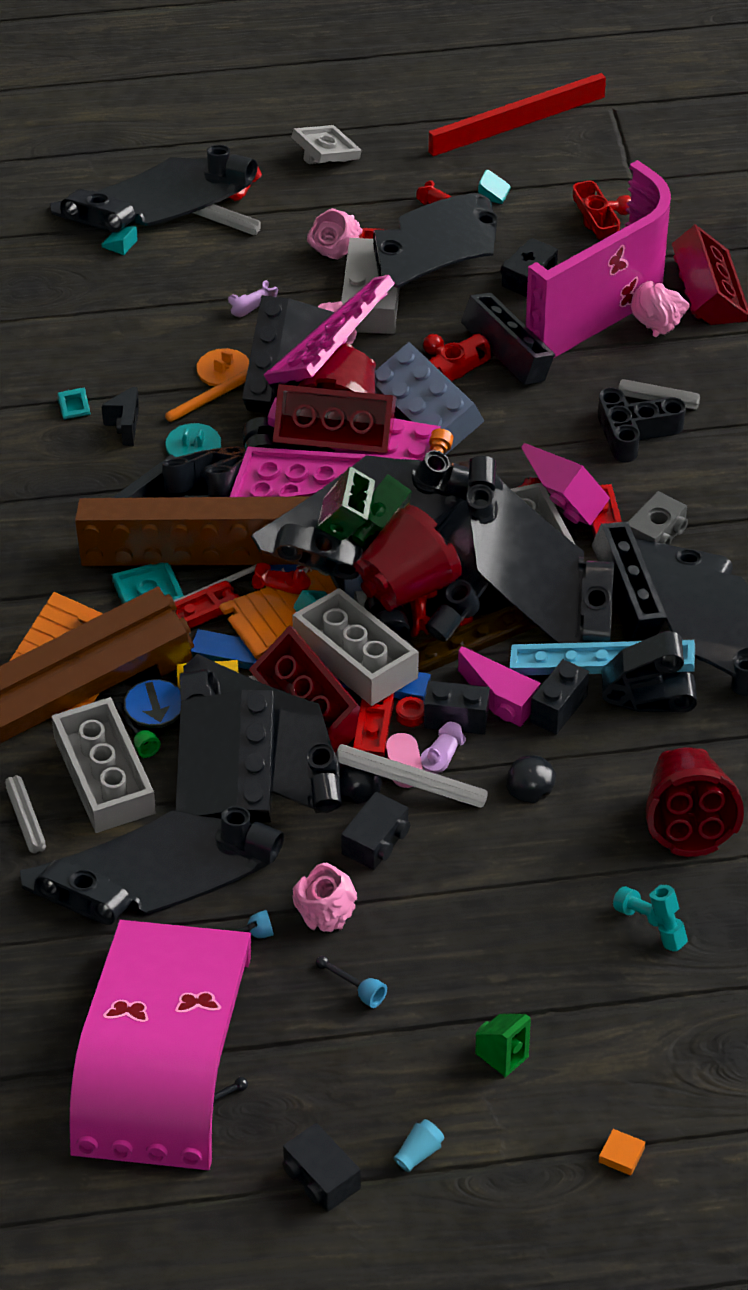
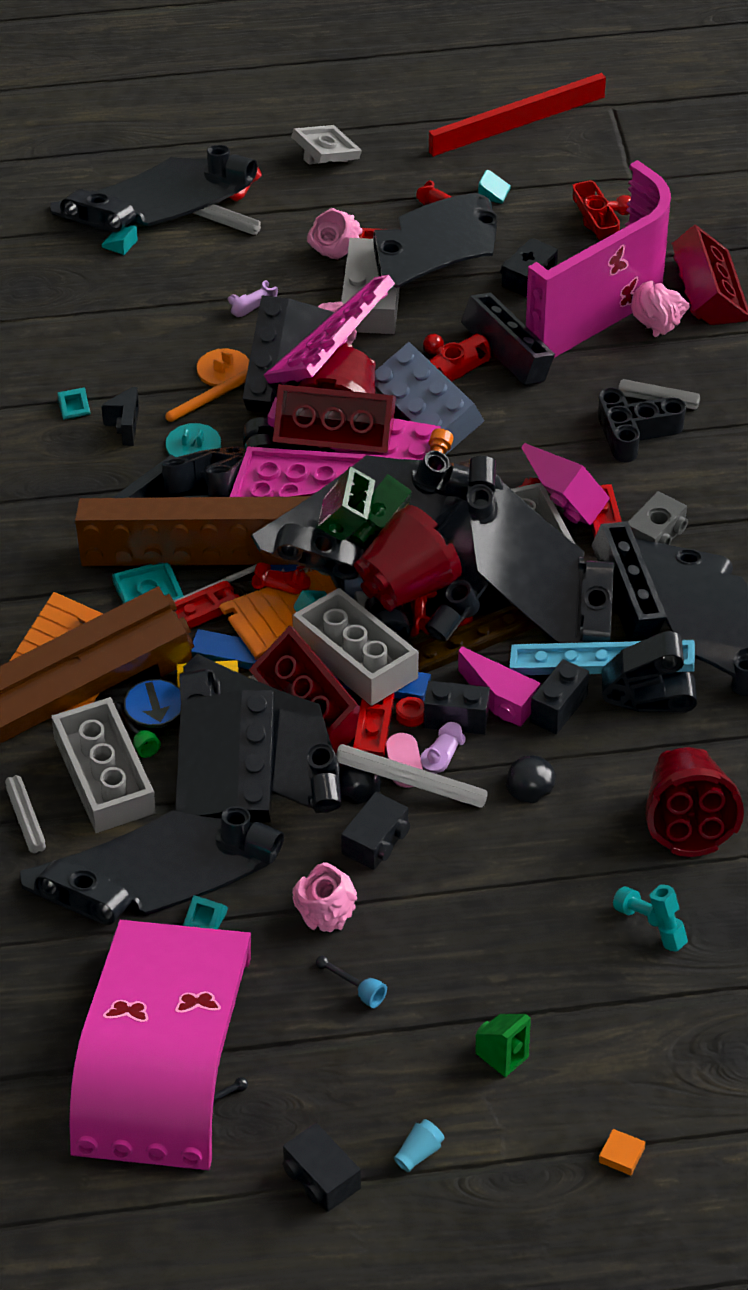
(205, 913): none -> teal slope
(258, 925): dark azure hinge -> none

